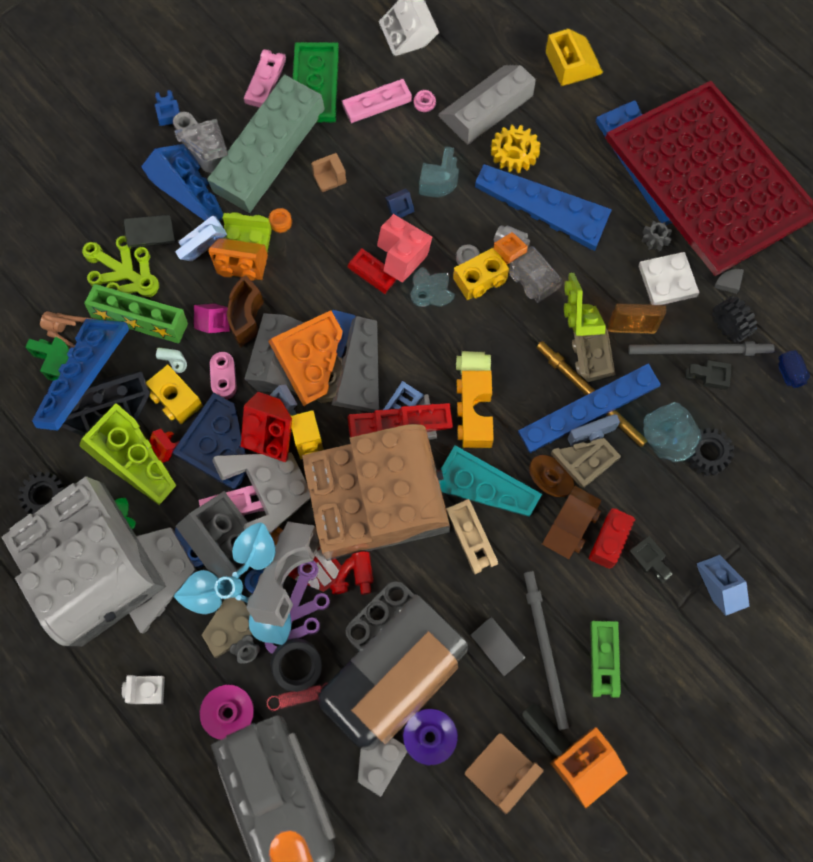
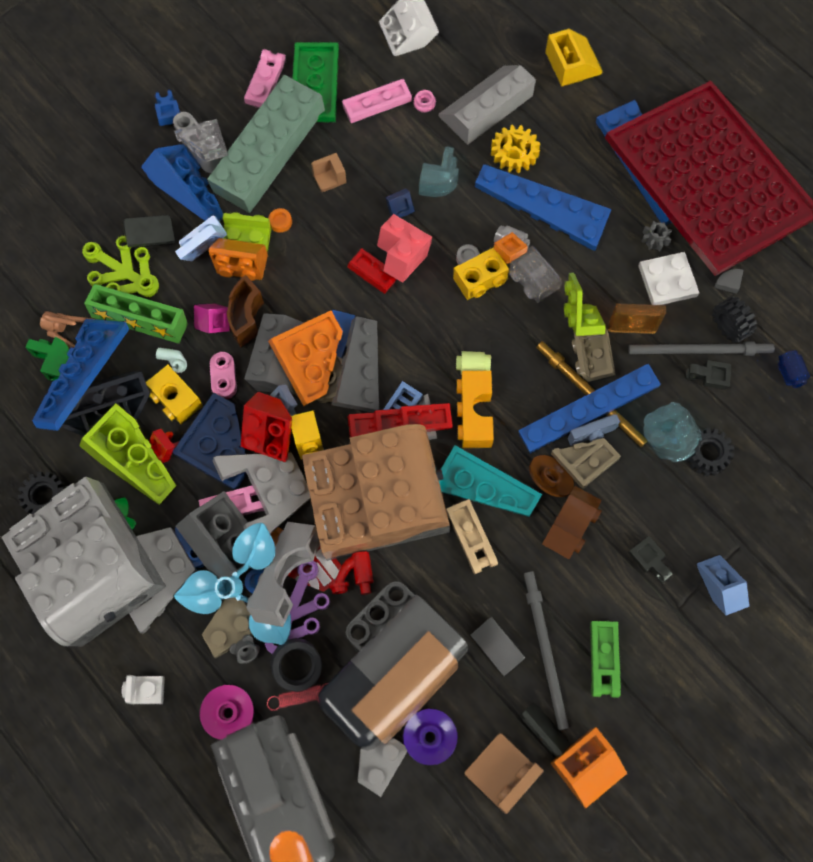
(433, 287): clear light blue plate -> none
(612, 538): red brick -> none

